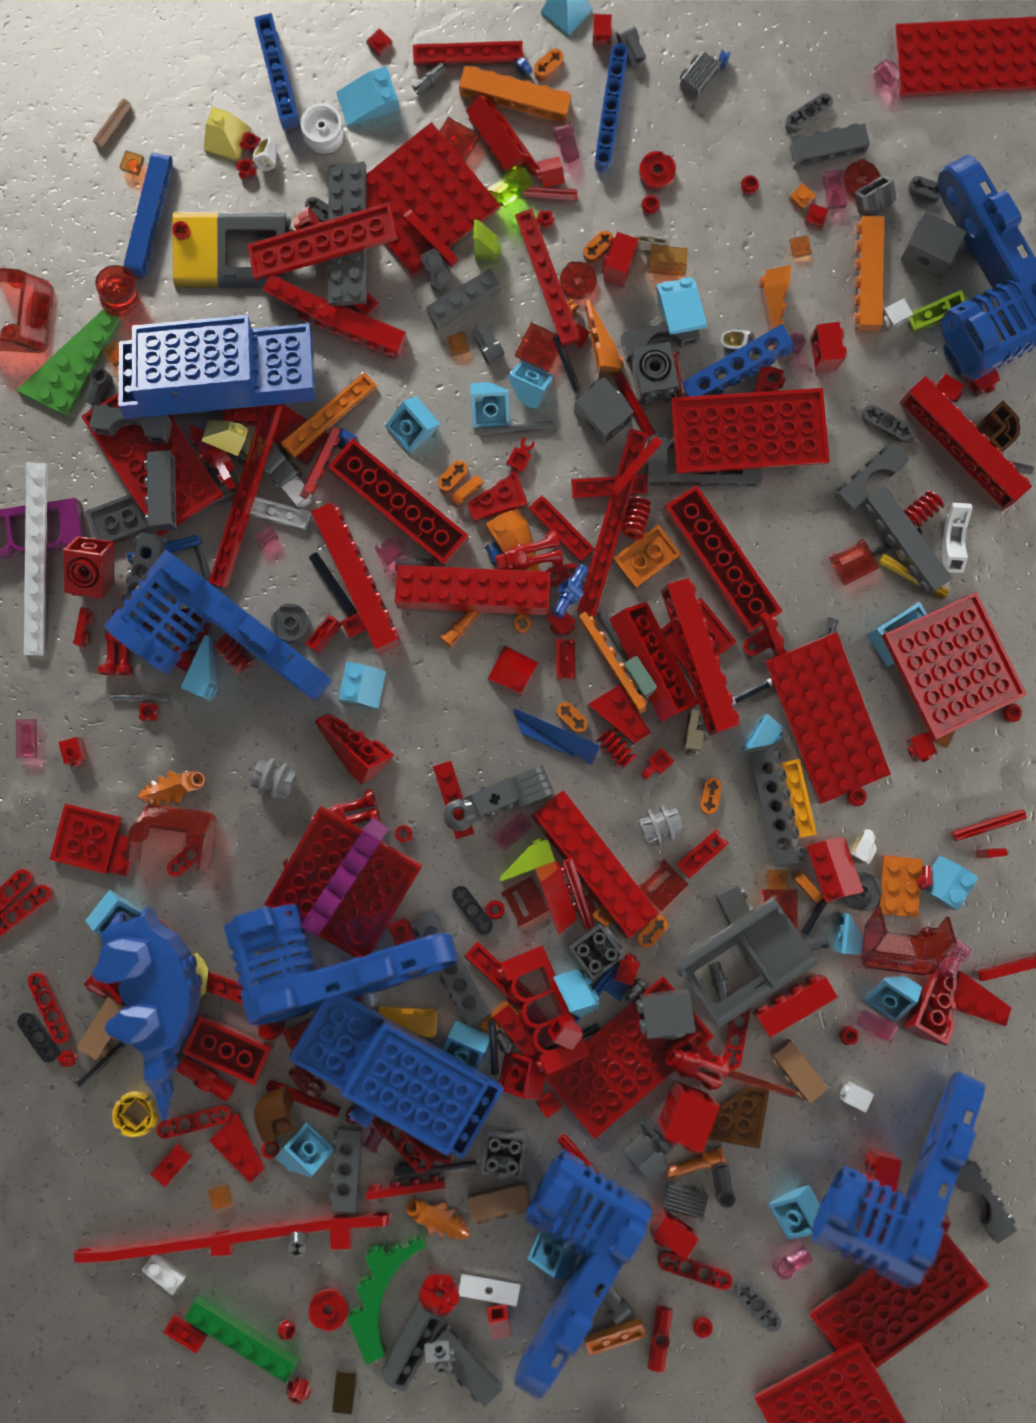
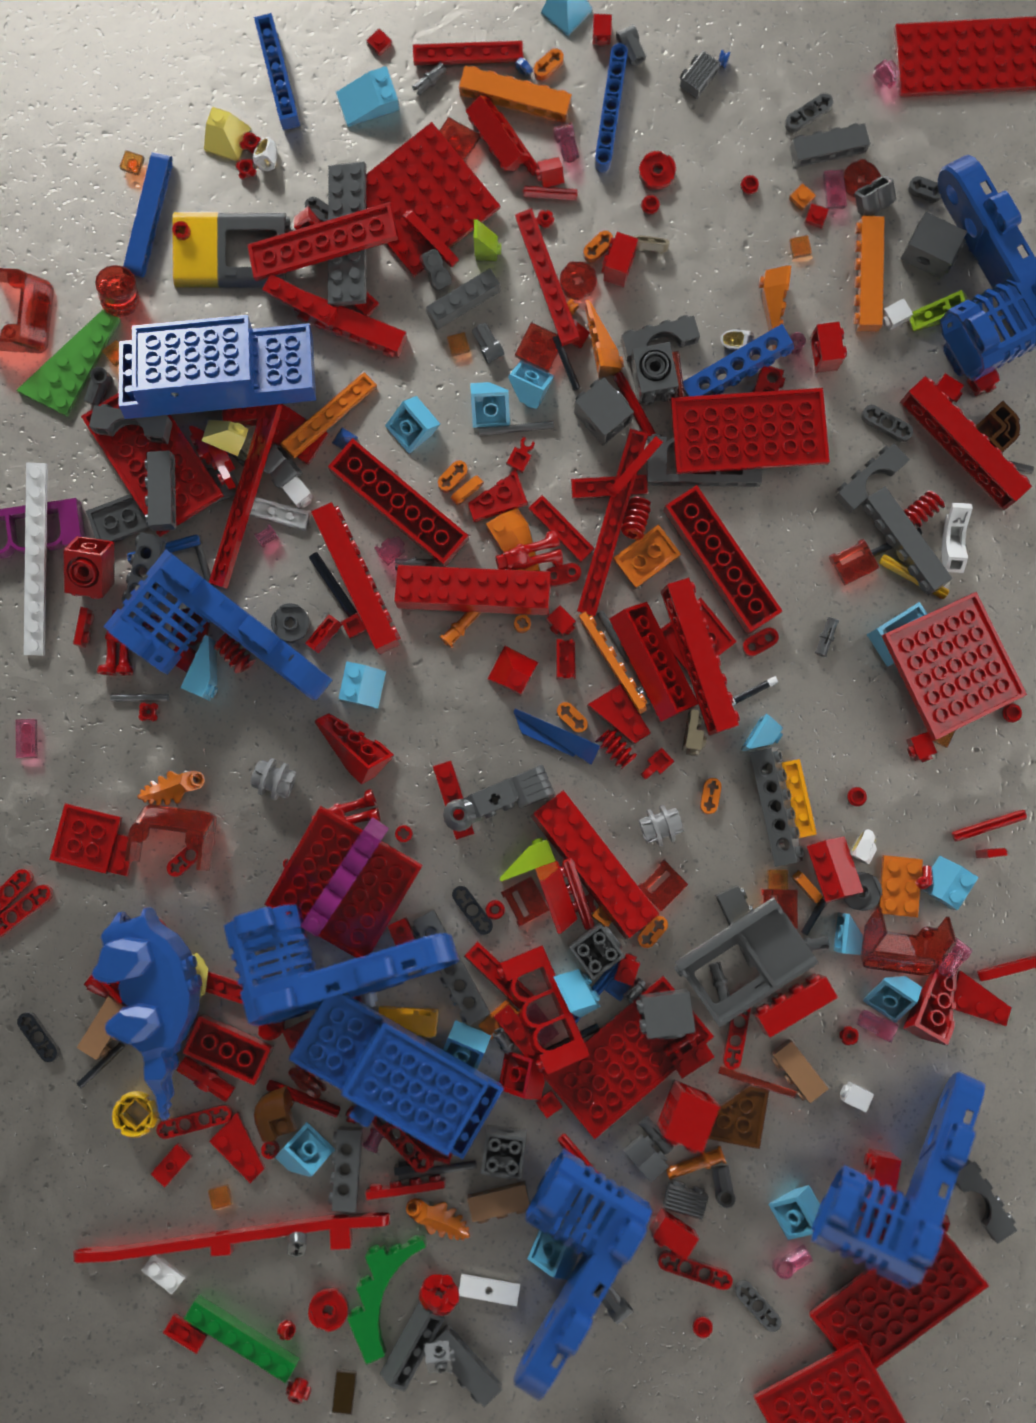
(45, 1009): red beam -> none
(67, 1058): red plate -> none
(73, 751): red brick -> none
(107, 909): medium azure slope -> none
(112, 122): medium nougat axle -> none
(322, 128): white wheel -> none
(323, 457): red plate -> none
(492, 554): blue pin -> none
(493, 1048): black bar -> none
(499, 1322): red brick -> none
(511, 186): clear neon green brick -> none
(512, 831): clear pink plate -> none
(565, 1032): red brick -> none
(570, 591): blue pin -> none
(614, 1336): orange plate -> none
(640, 676): sand green slope -> none
(658, 1350): red piece -> none
(668, 260): clear orange panel -> none
(680, 305): medium azure slope -> none
(690, 1062): red piece -> none
(702, 854): red plate -> none
(775, 640): red plate -> none
(827, 717): red plate -> none

